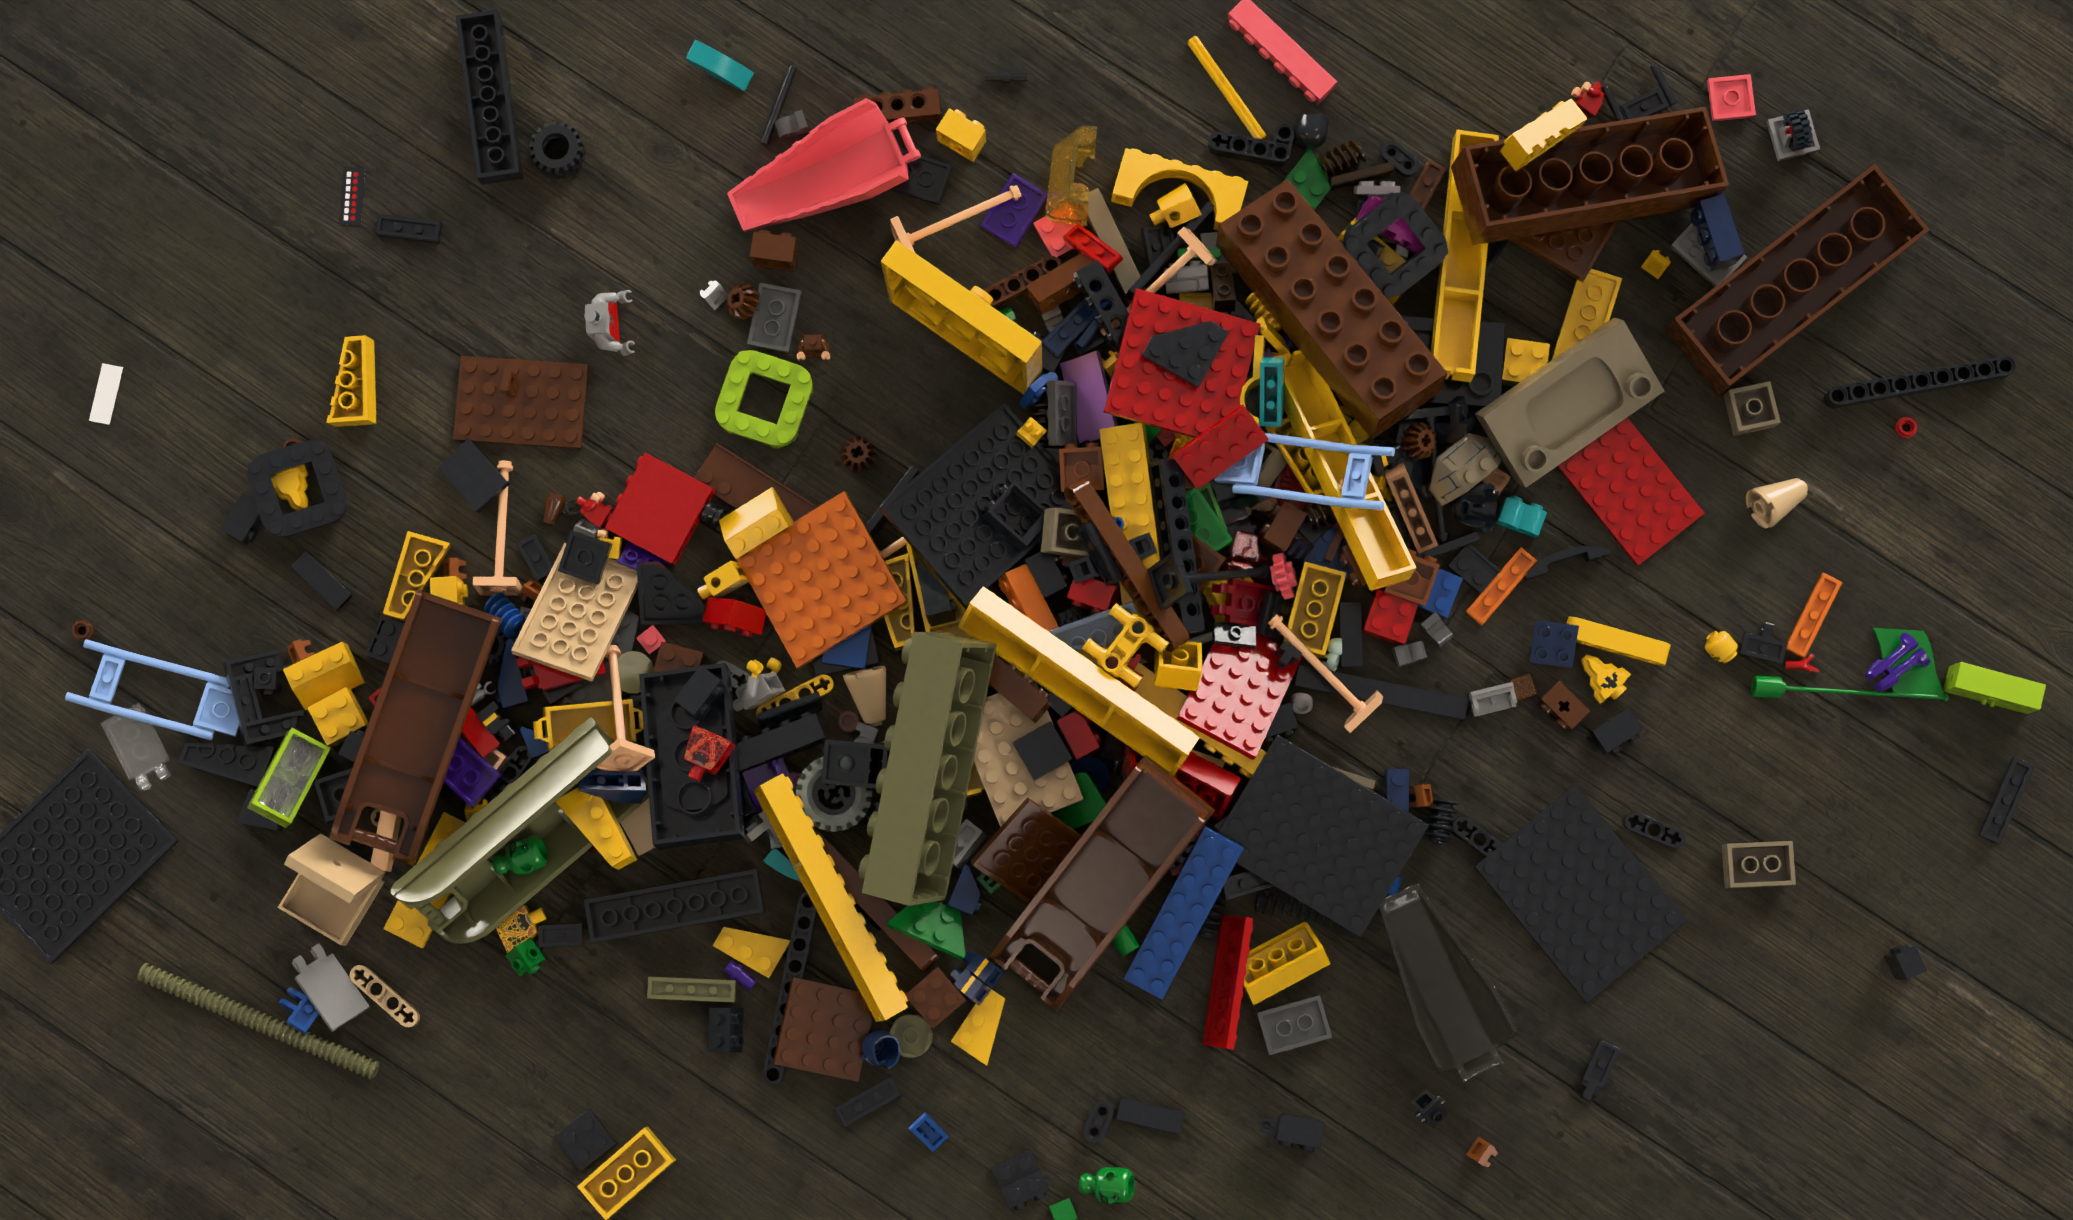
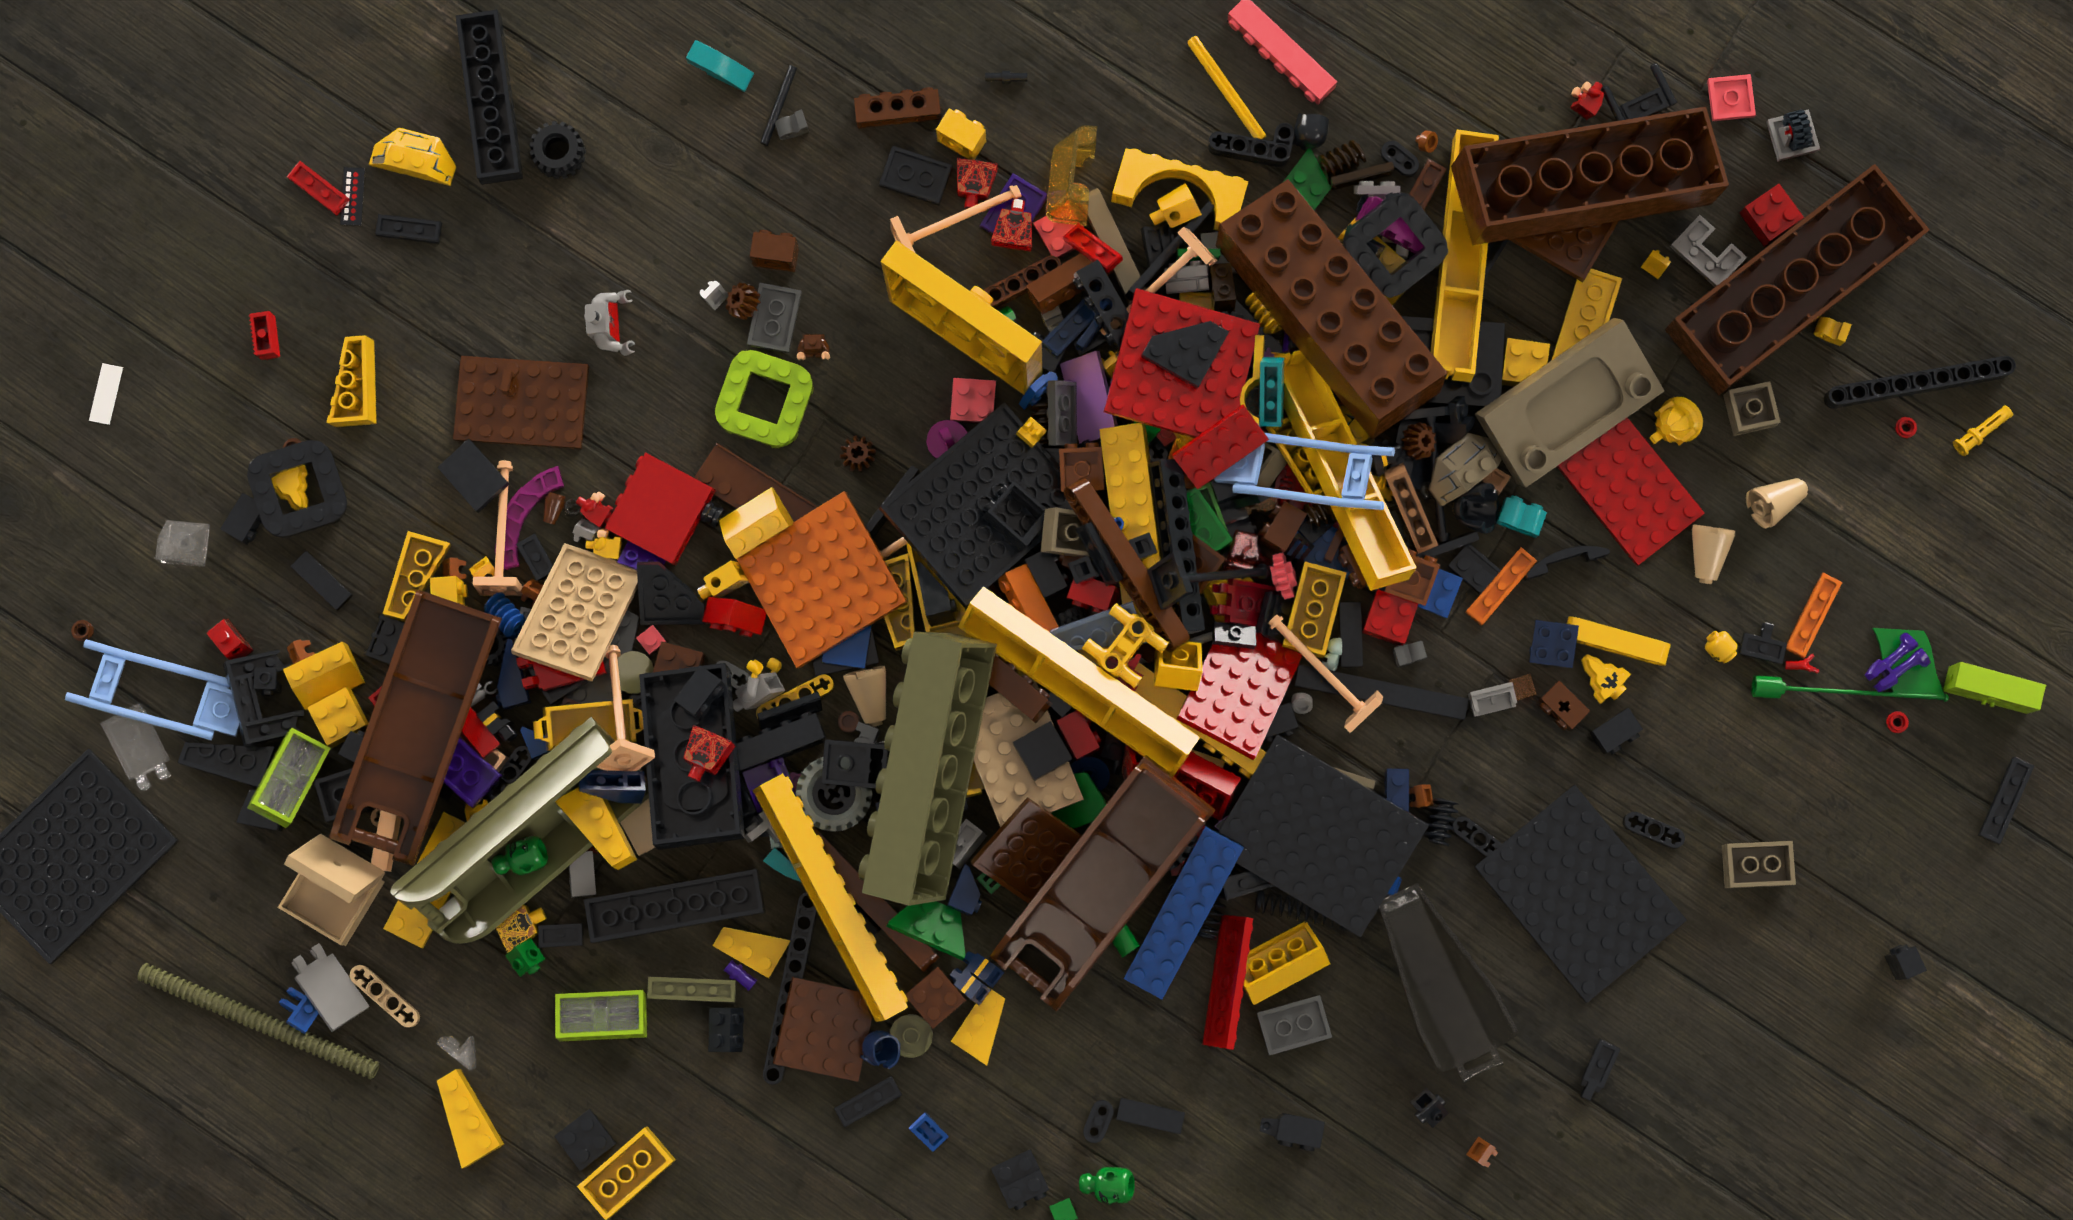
(183, 543): none -> clear slope
(229, 639): none -> red torso
(264, 335): none -> red brick
(318, 188): none -> red tile
(414, 156): none -> yellow wedge
(464, 1055): none -> clear slope
(467, 1119): none -> yellow wedge
(482, 568): none -> yellow tile
(521, 505): none -> magenta tile
(582, 876): none -> light grey hinge
(585, 557): black tile -> none
(600, 1015): none -> clear brick
(832, 167): coral windscreen -> none
(944, 436): none -> magenta tile
(972, 399): none -> coral plate
(975, 180): none -> torso
(1013, 228): none -> torso
(1272, 336): yellow tile -> none
(1287, 655): black tile -> none
(1427, 141): none -> dark orange tile
(1436, 630): dark grey leg -> none
(1542, 133): yellow wedge -> none
(1677, 421): none -> yellow helmet
(1710, 551): none -> tan cone
(1717, 232): dark blue brick -> none
(1771, 215): none -> red brick
(1832, 330): none -> yellow leg
(1903, 722): none -> red plate
(1975, 435): none -> yellow pin

